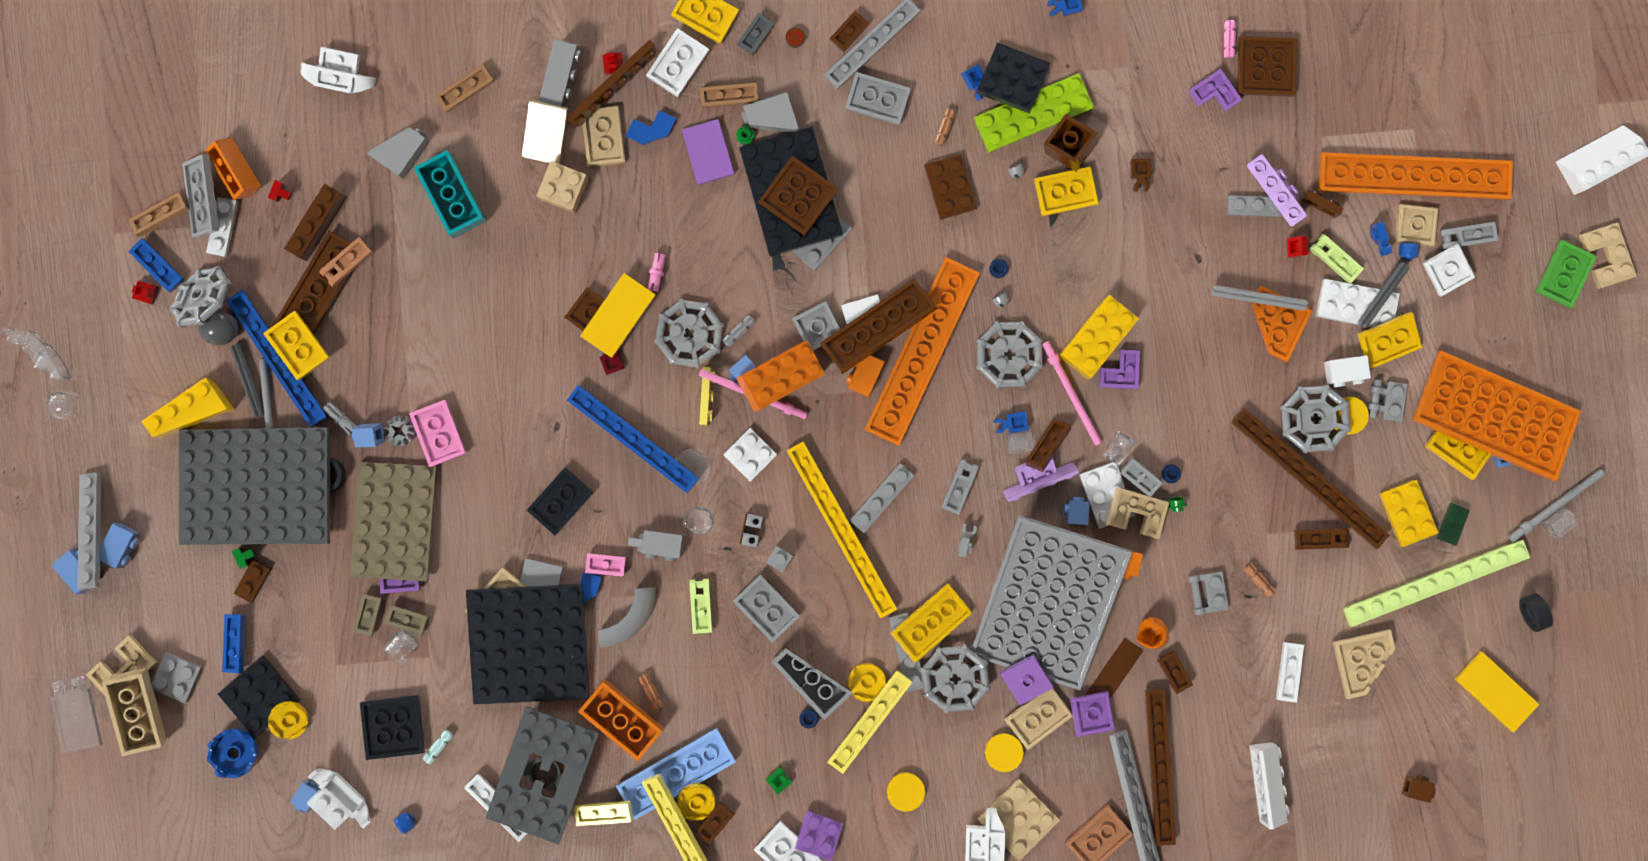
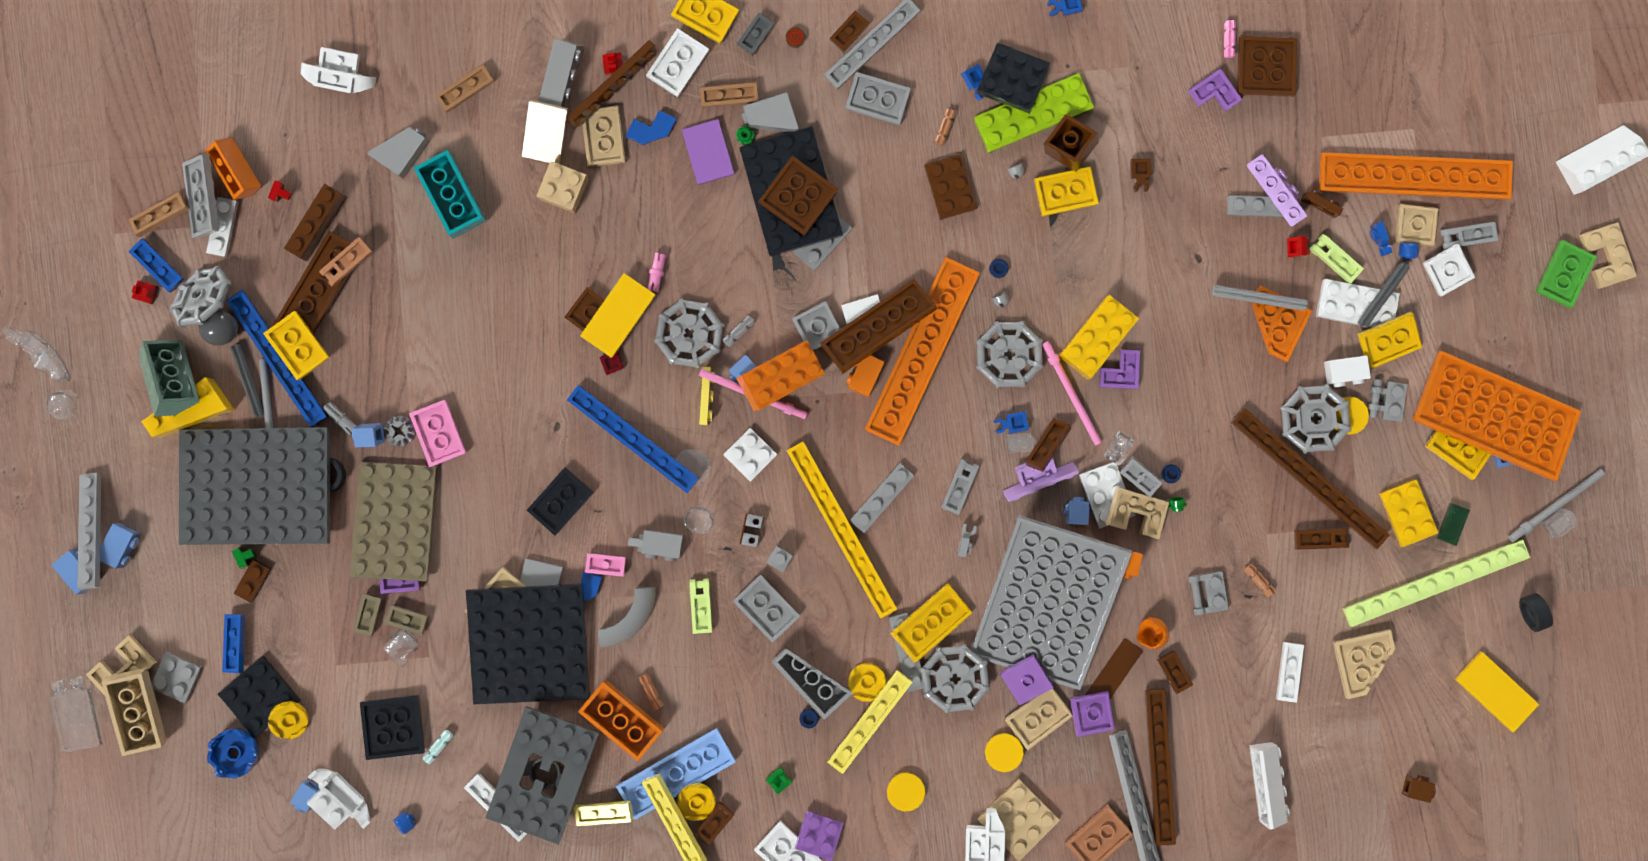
(167, 377): none -> sand green slope

